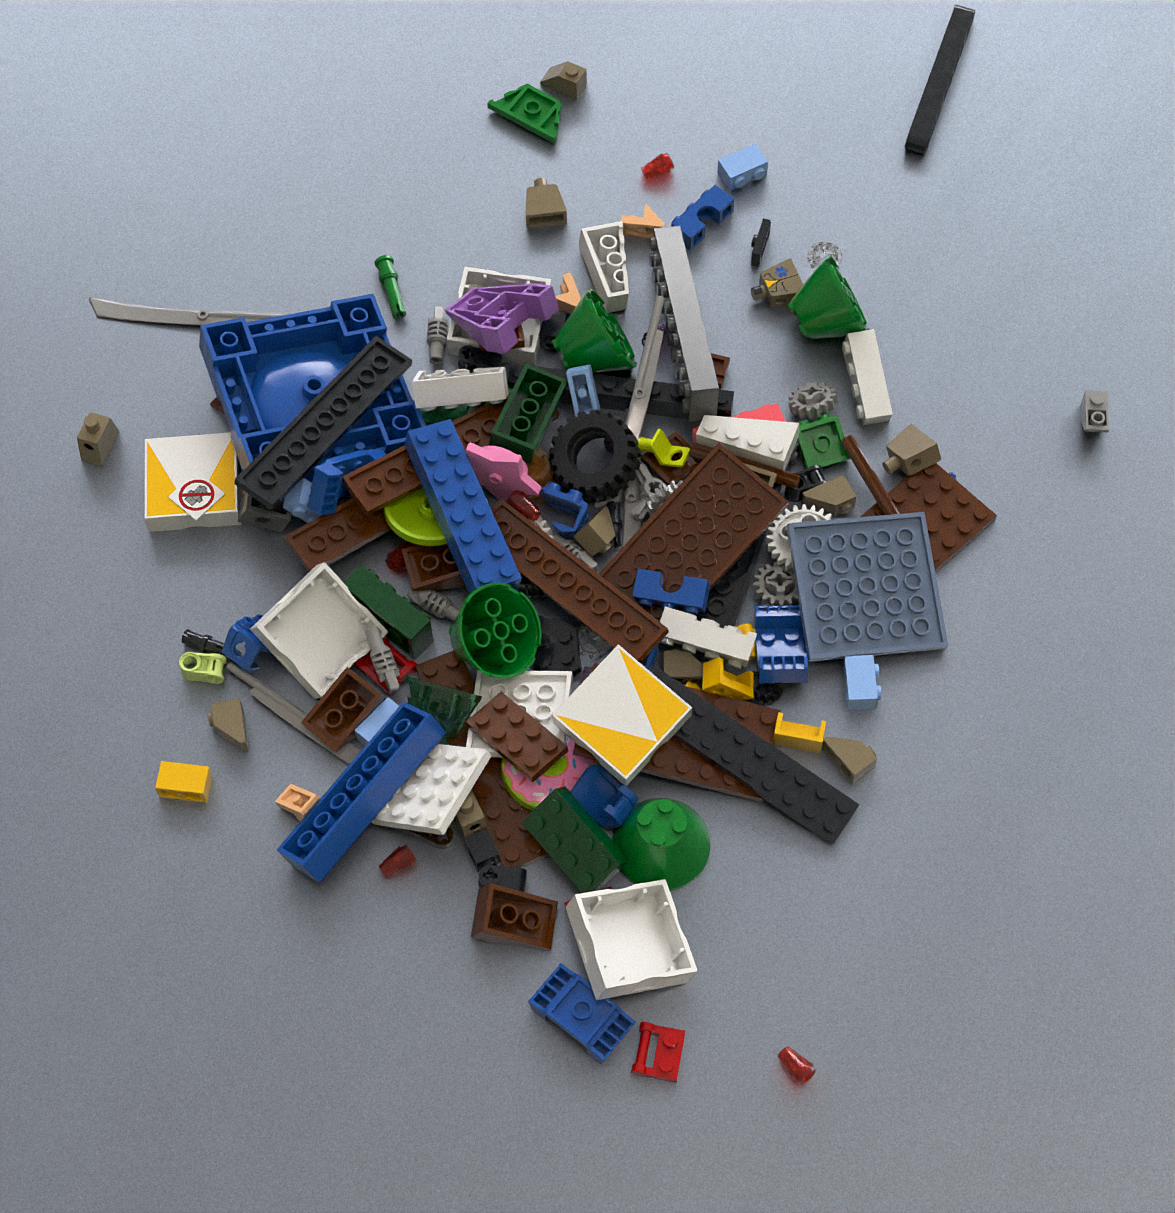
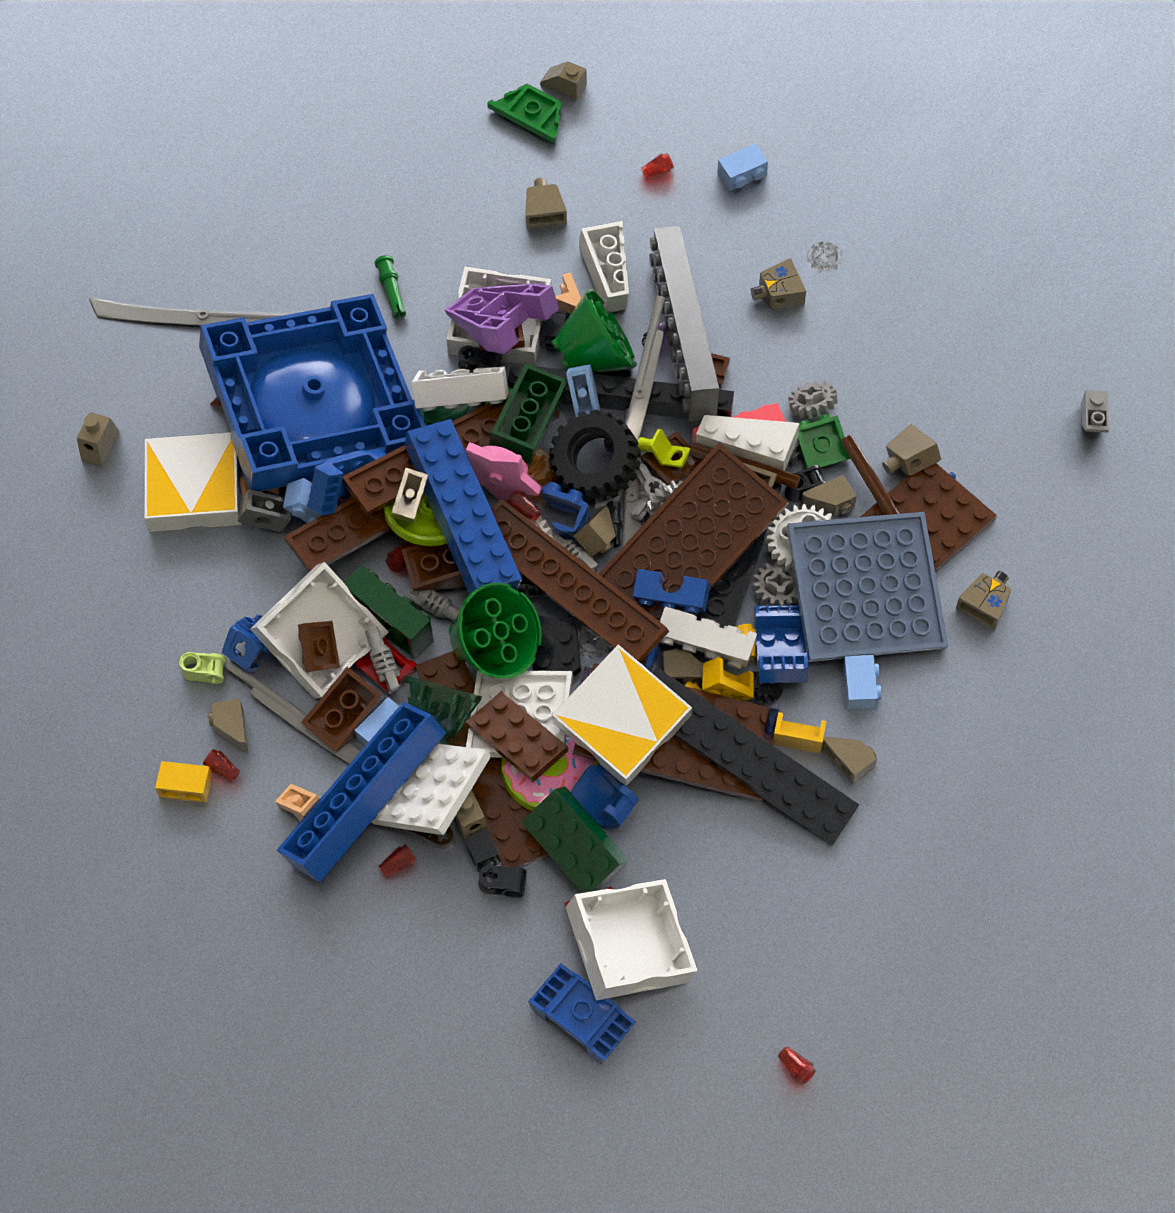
(196, 495): sticker -> none
(203, 642): black pin -> none
(221, 765): none -> clear red cone
(318, 646): none -> reddish brown plate
(323, 423): black plate -> none
(409, 495): none -> slope
(437, 336): light grey hinge -> none
(514, 918): reddish brown slope -> none
(641, 227): light nougat slope -> none
(663, 843): green cone -> none
(667, 1052): red plate -> none
(712, 205): blue arch -> none
(759, 242): black plate -> none
(771, 721): none -> clear blue piece
(827, 304): green cone -> none
(867, 377): white wedge -> none
(940, 79): black beam -> none
(986, 599): none -> dark tan torso

